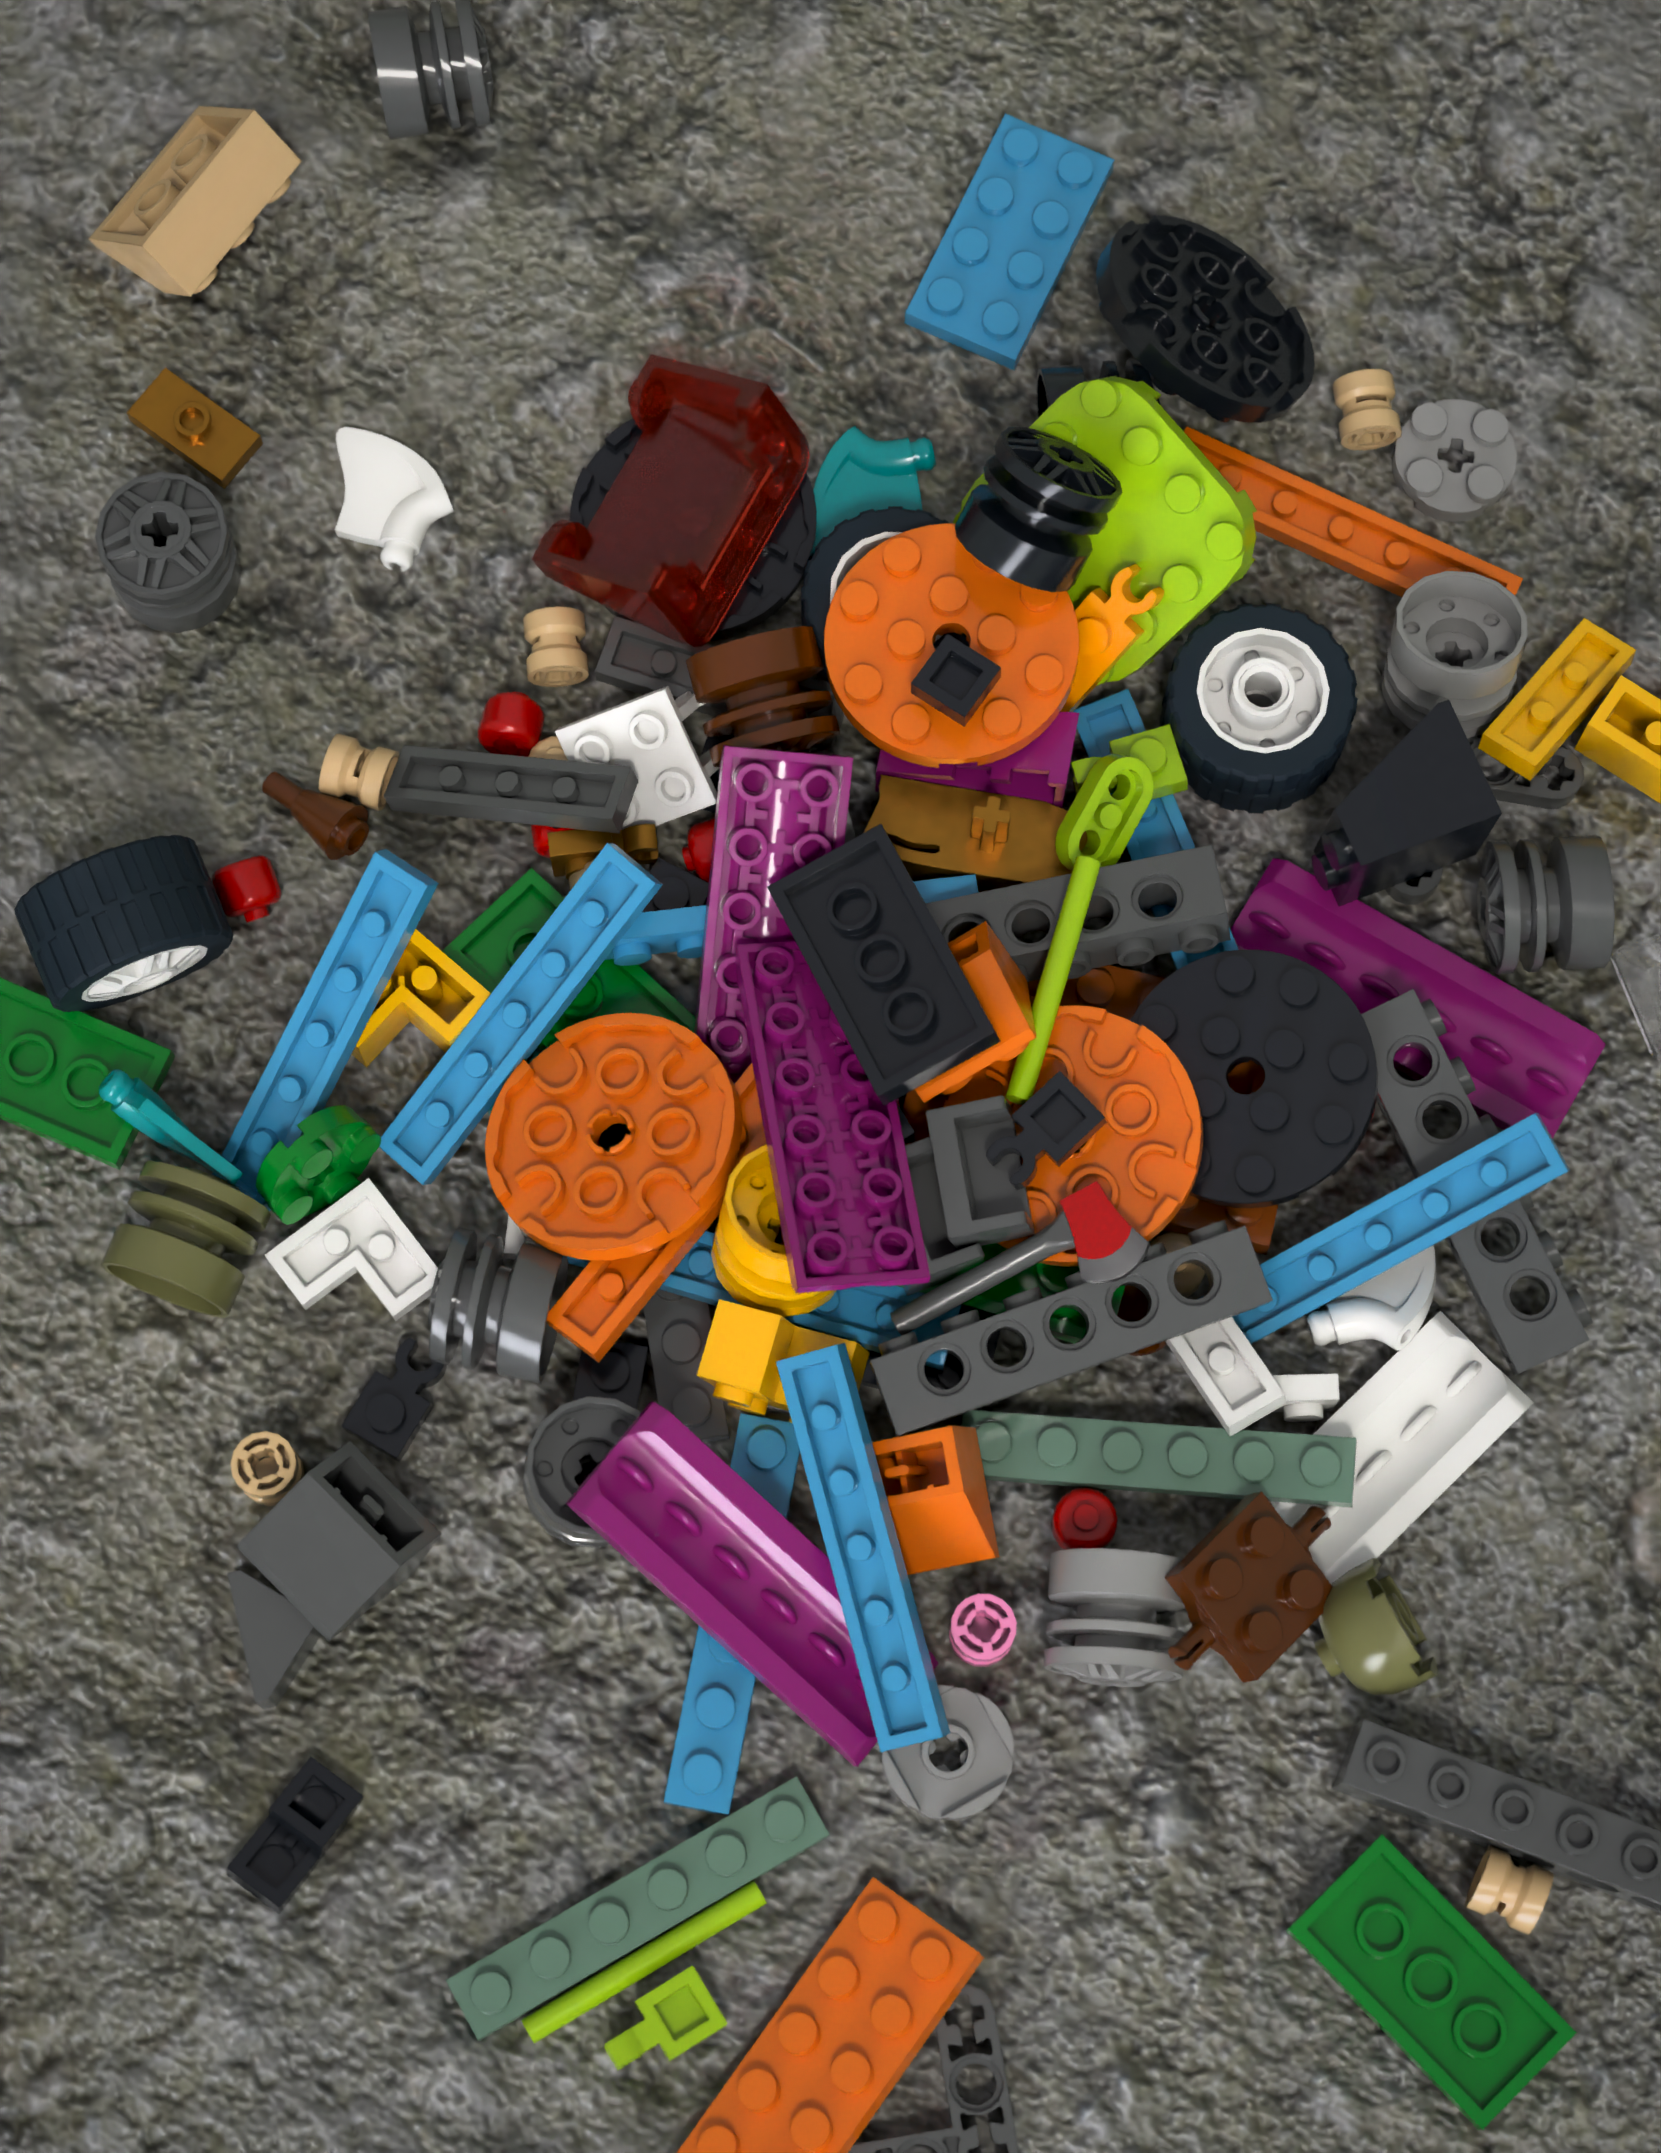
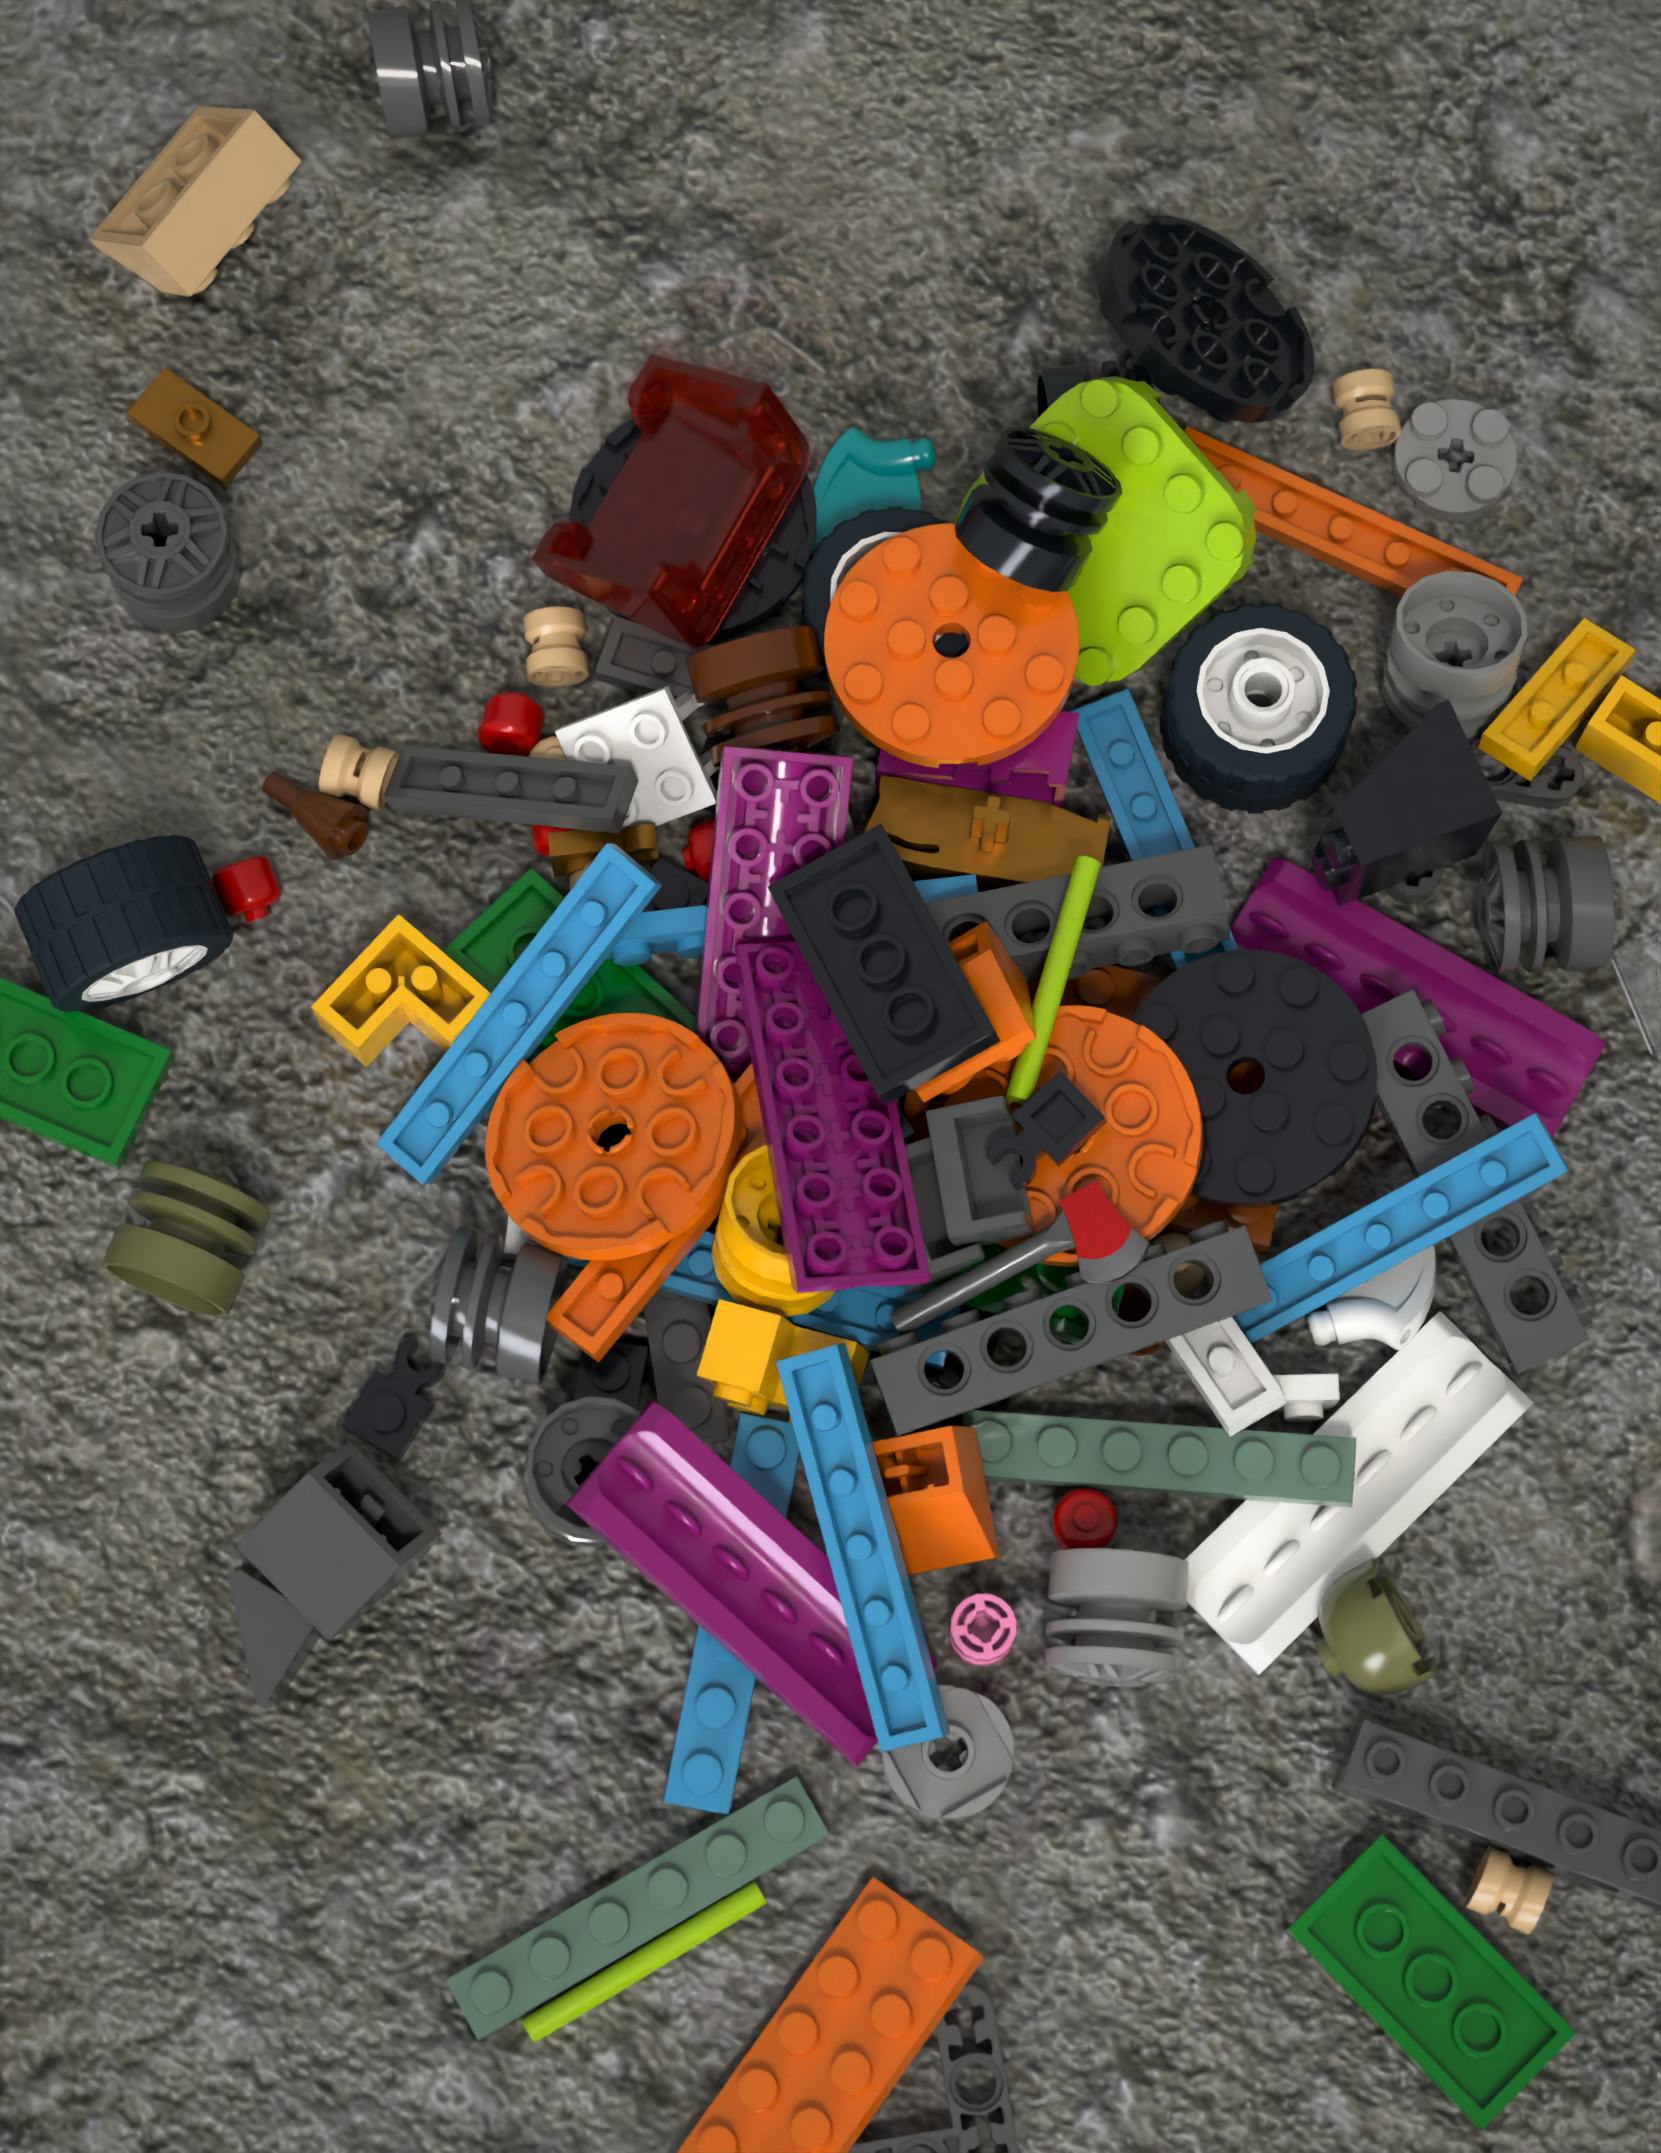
(153, 1117): teal arm -> none
(274, 1474): tan wheel -> none
(294, 1835): black slope -> none
(318, 1164): green plate -> none
(331, 1012): dark azure plate -> none
(351, 1237): white plate -> none
(388, 495): white arm -> none
(674, 2017): lime plate -> none
(956, 680): black plate -> none
(1009, 241): dark azure plate -> none
(1105, 817): lime plate -> none
(1107, 631): light orange plate -> none
(1155, 749): lime plate -> none
(1250, 1587): reddish brown plate -> none

